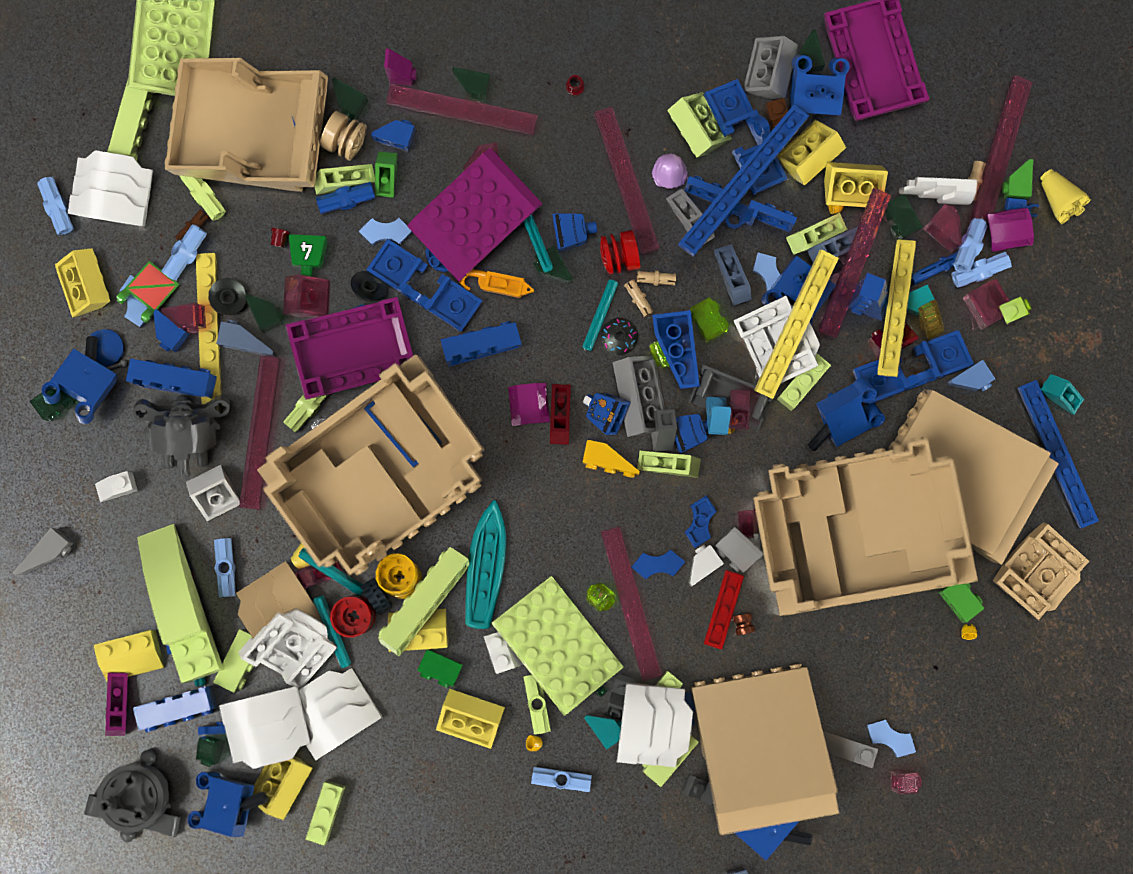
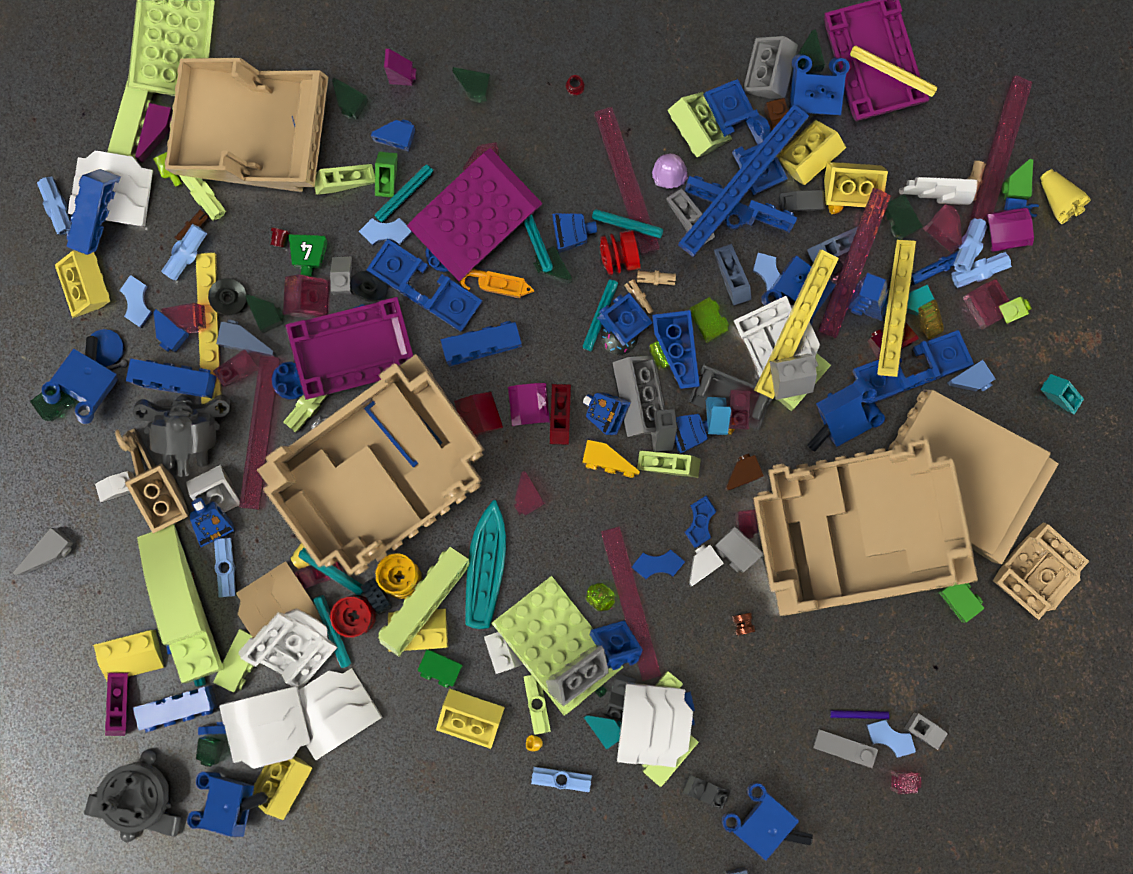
(91, 210): none -> blue wedge
(150, 288): coral flag -> none
(152, 489): none -> tan slope
(154, 130): none -> magenta slope
(160, 162): none -> lime piece
(209, 522): none -> blue torso
(236, 368): none -> clear pink slope
(286, 381): none -> blue dish
(325, 812): yellowish green brick -> none
(340, 134): tan wheel -> none
(341, 275): none -> light grey slope
(345, 198): blue piece -> none
(404, 193): none -> teal axle
(461, 109): clear pink plate -> none
(479, 413): none -> dark red slope
(527, 496): none -> clear pink slope
(578, 675): none -> light grey slope
(618, 644): none -> blue plate
(624, 318): none -> blue plate
(627, 223): none -> teal axle
(723, 609): red tile -> none
(744, 472): none -> reddish brown slope
(764, 749): tan panel -> none
(793, 376): none -> light grey slope
(803, 200): none -> dark grey slope
(816, 233): yellowish green slope -> none
(859, 714): none -> dark purple bar
(893, 70): none -> light yellow axle
(926, 730): none -> light grey slope
(969, 632): yellow hinge -> none
(1053, 443): blue plate -> none

